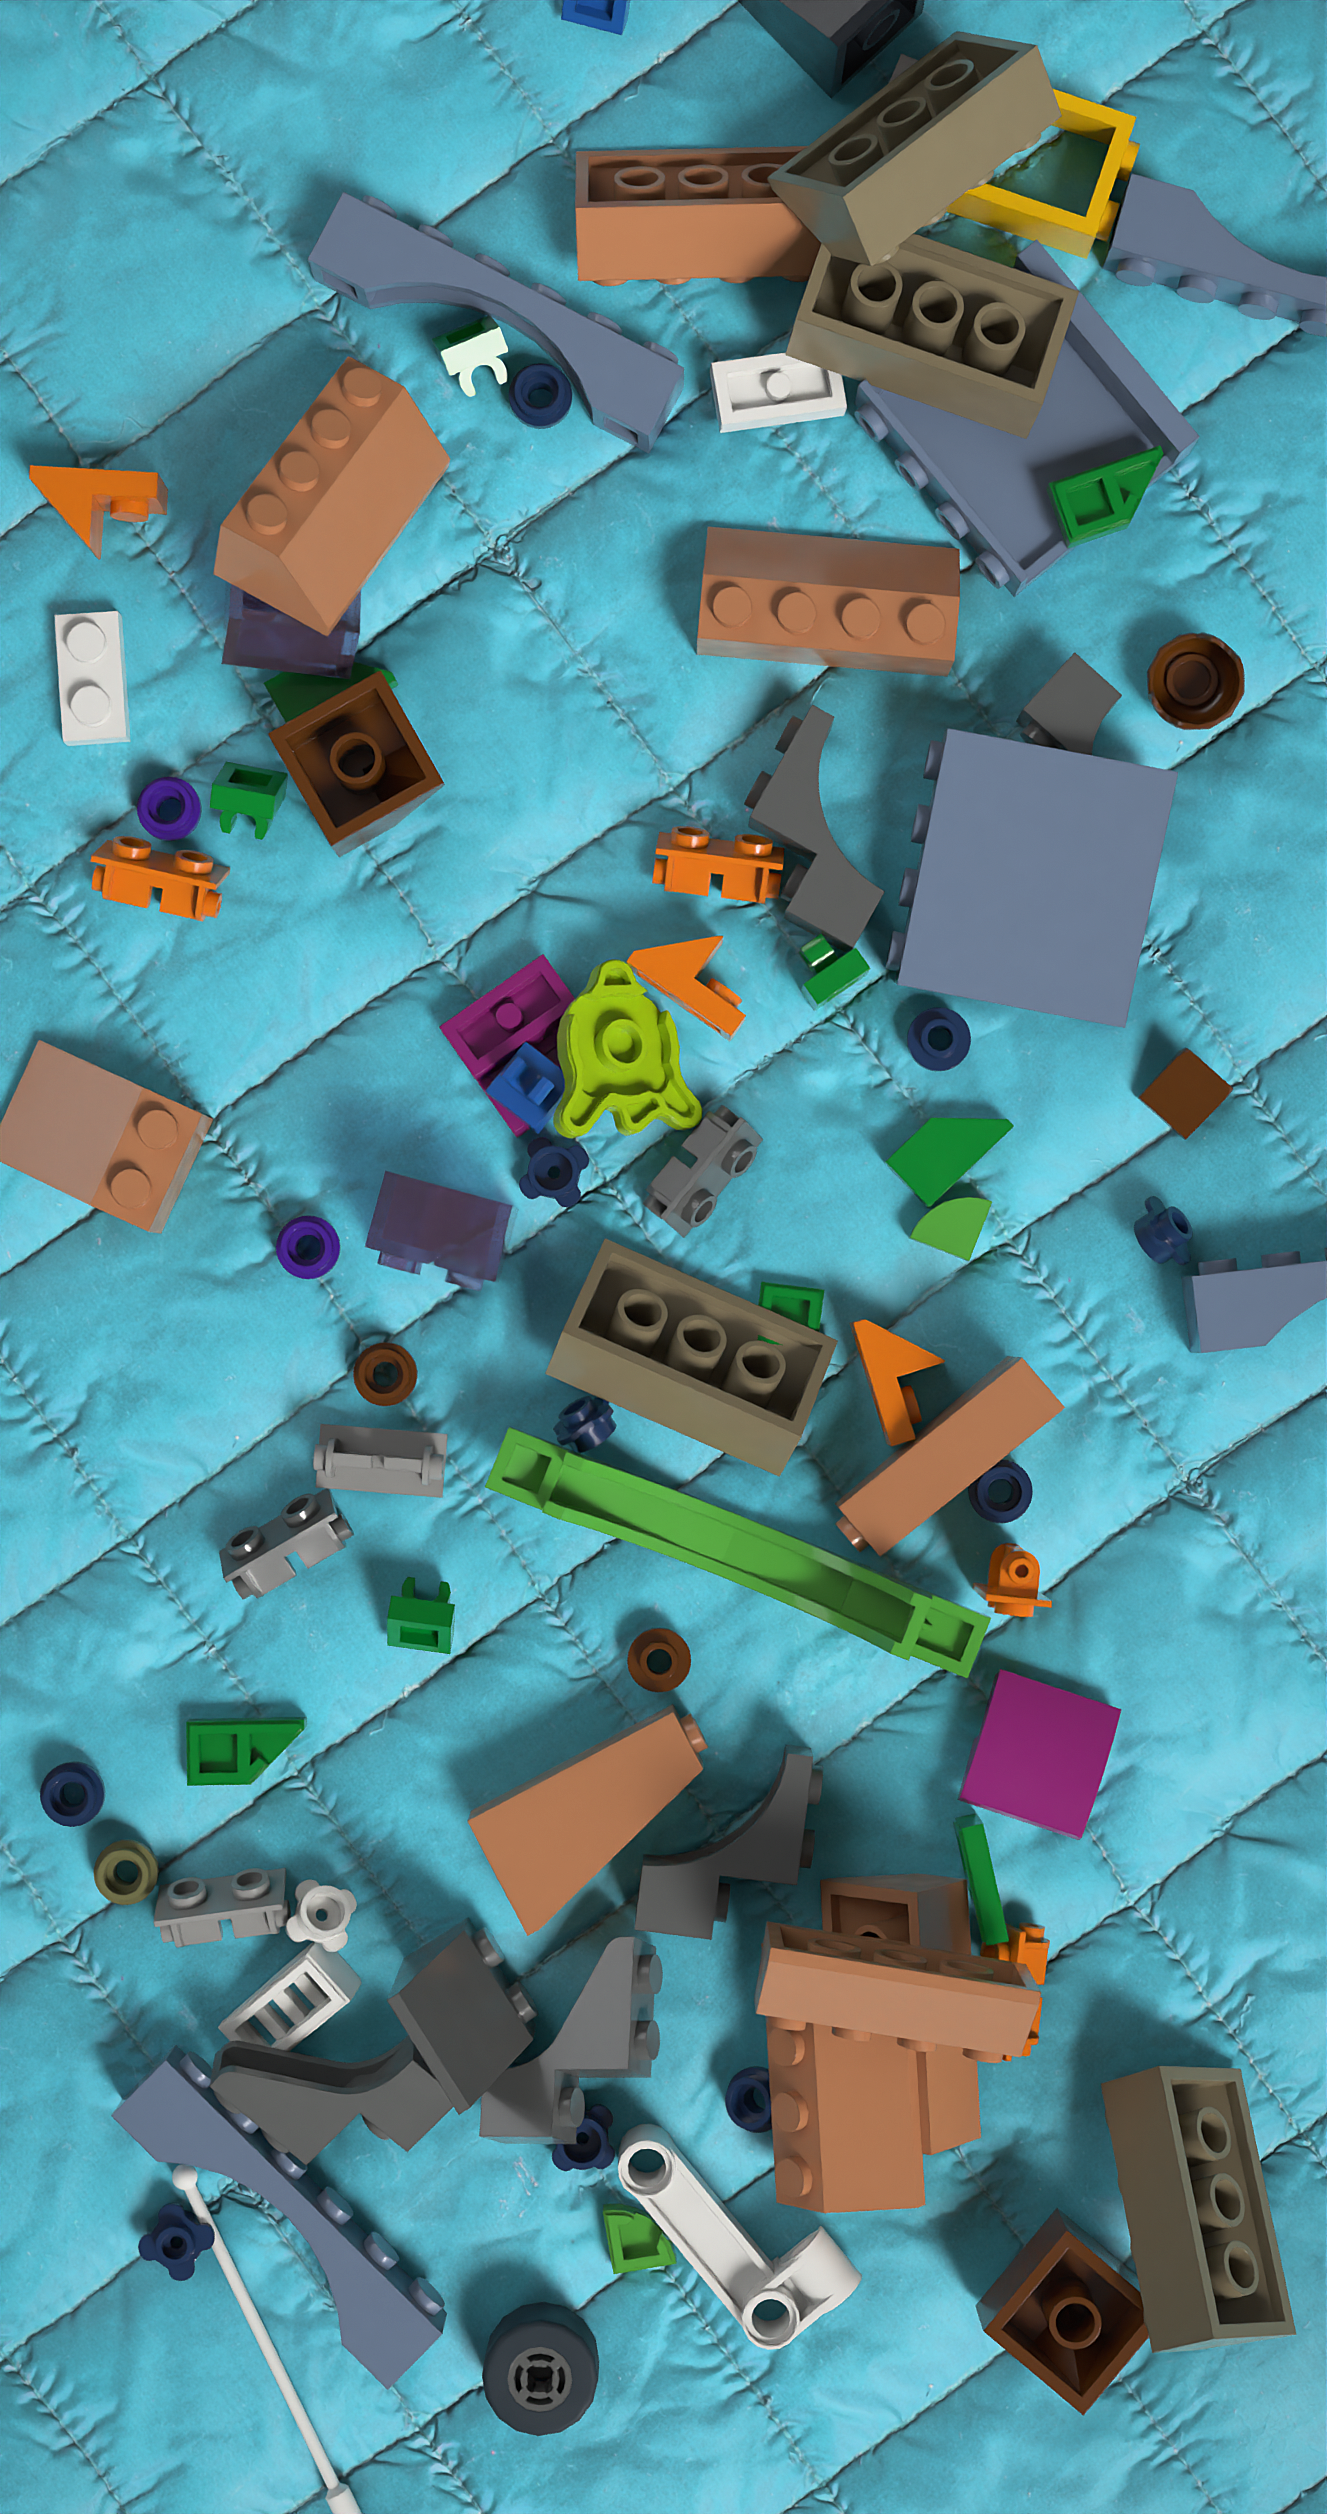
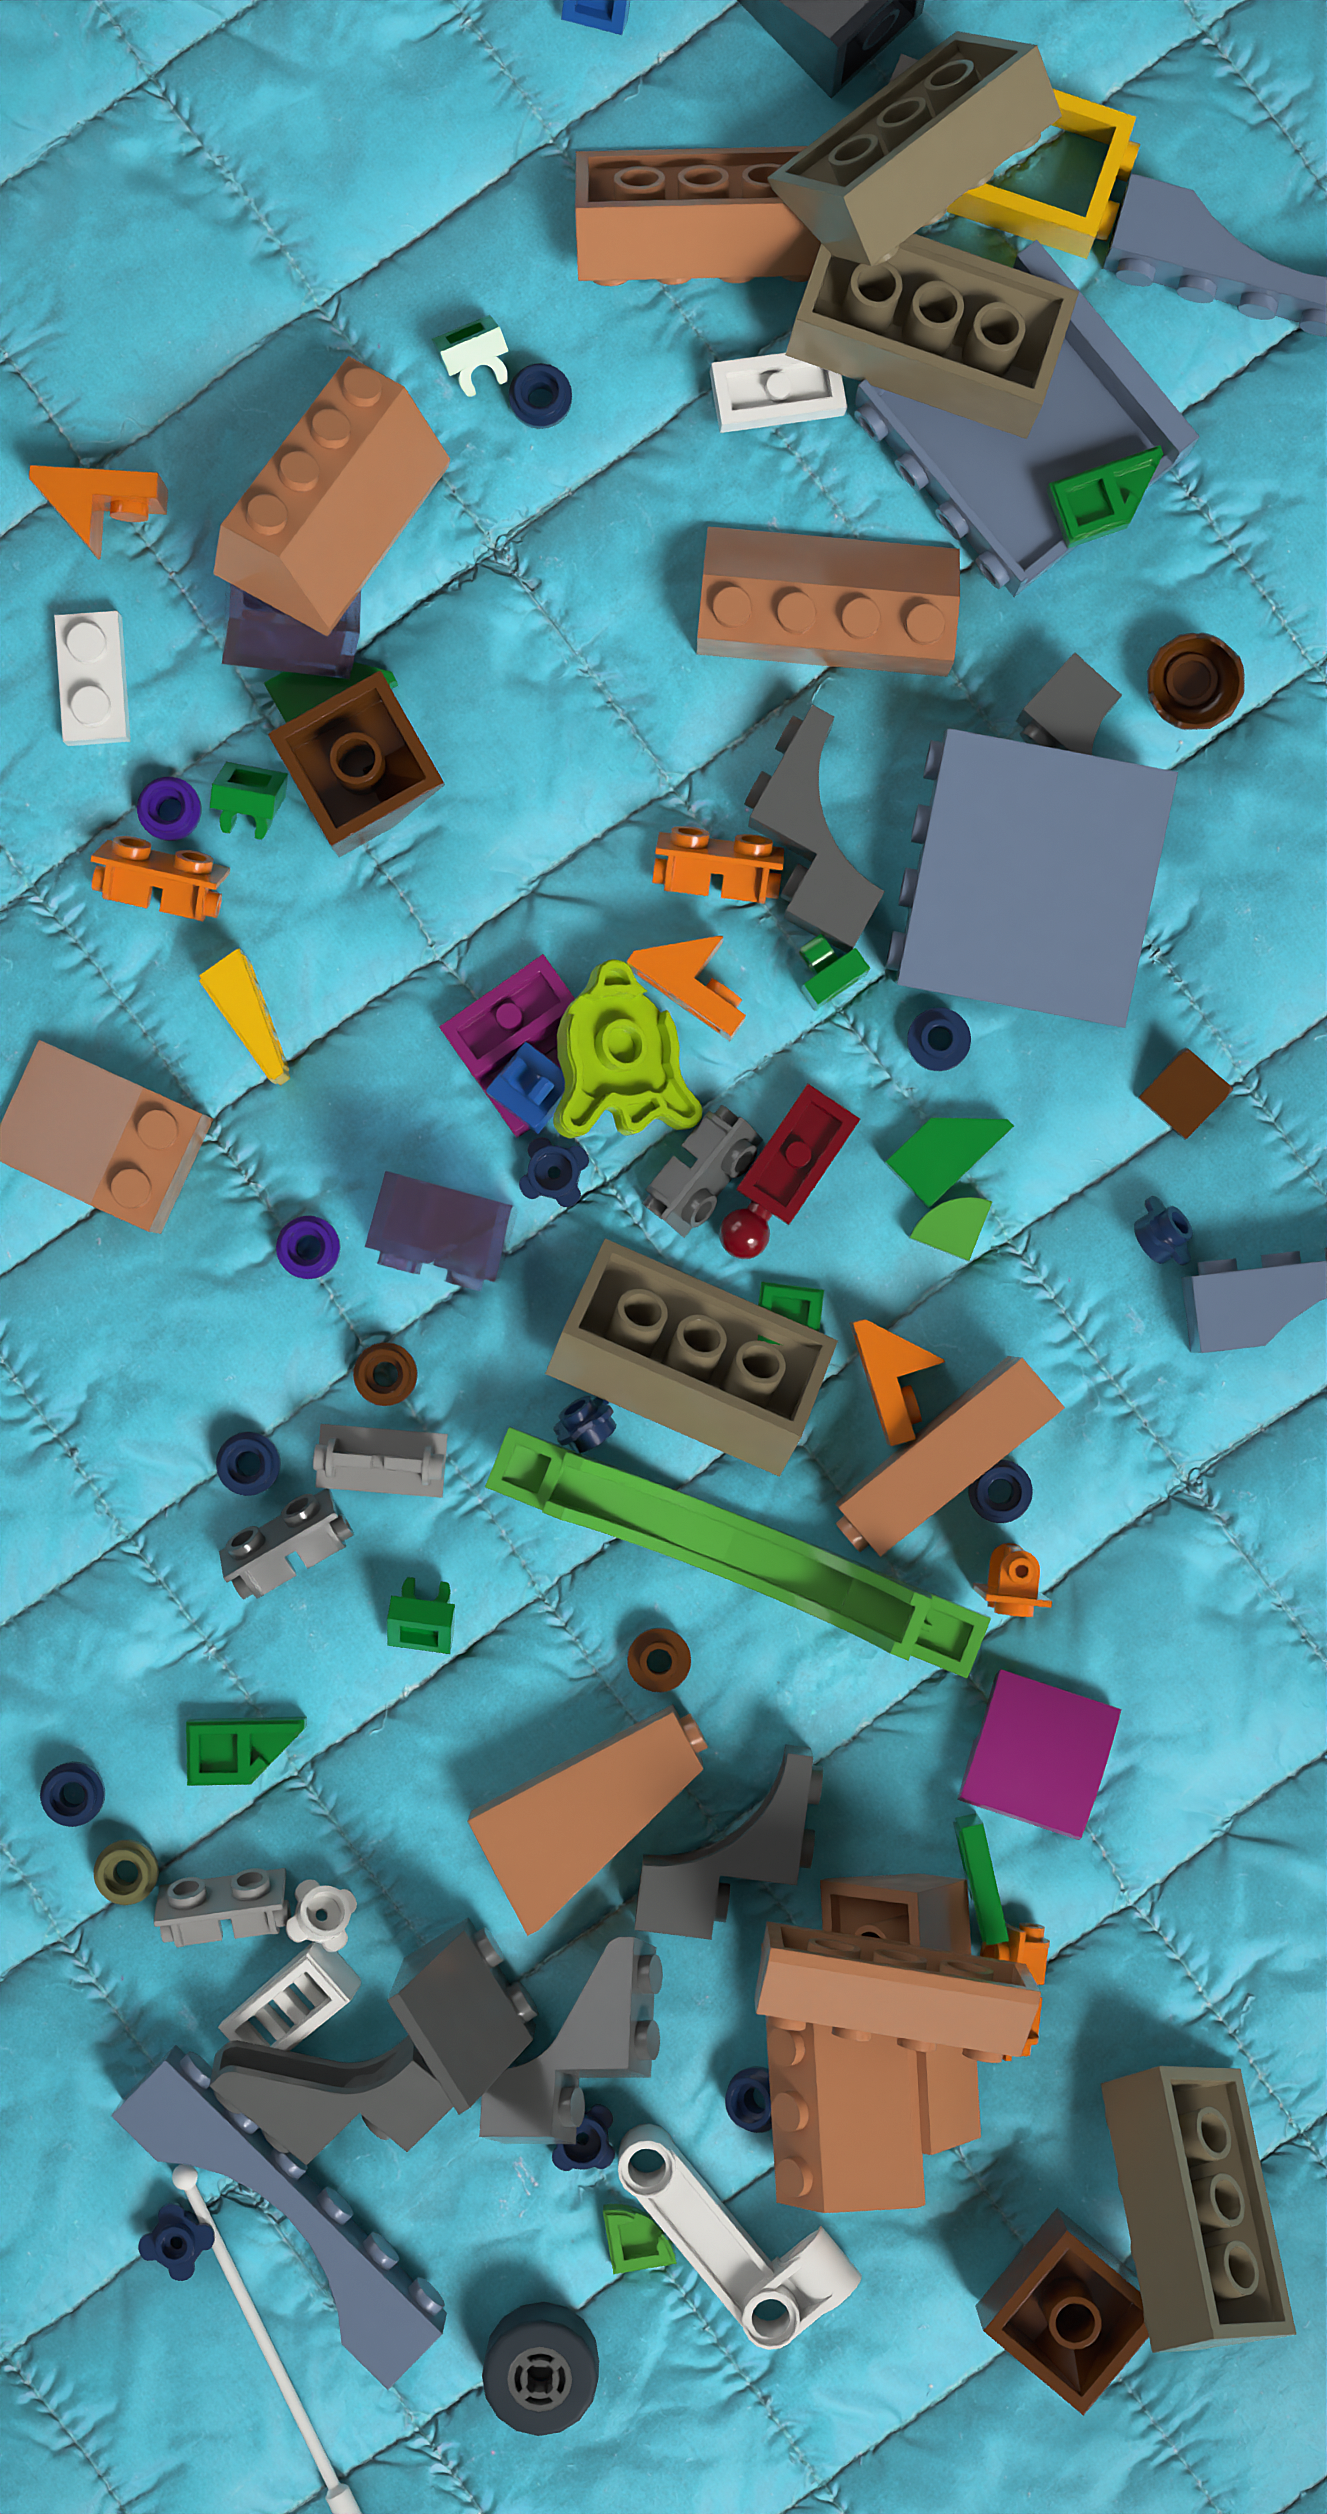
(228, 1467): none -> dark blue plate
(240, 999): none -> yellow slope
(389, 263): sand blue arch -> none
(787, 1171): none -> dark red plate

